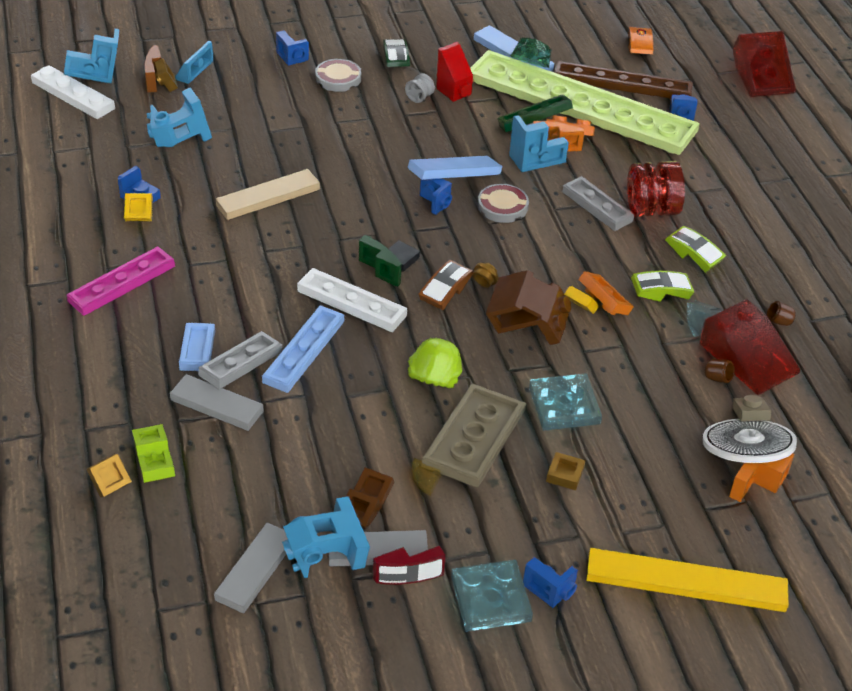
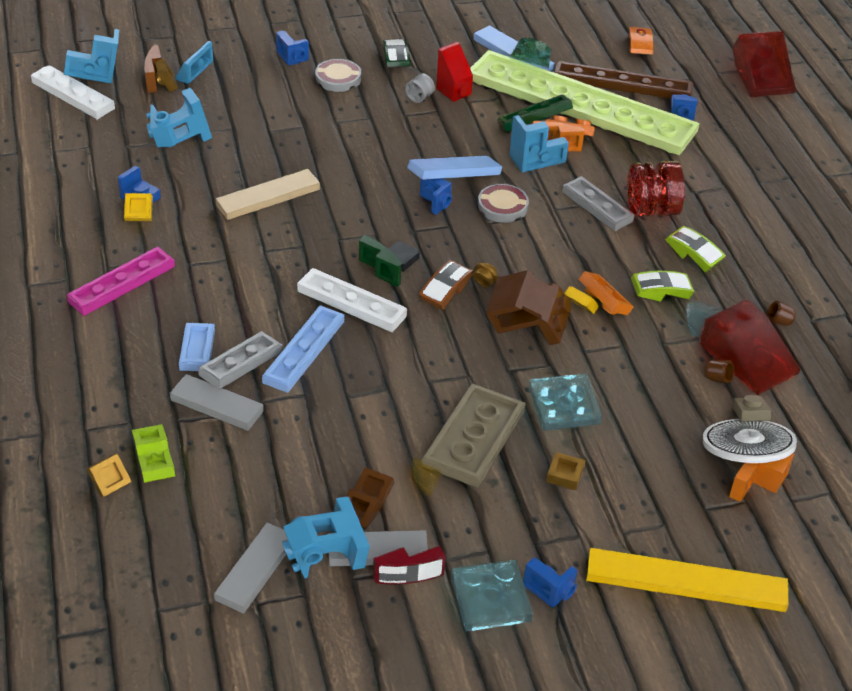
(436, 363): lime hair -> none

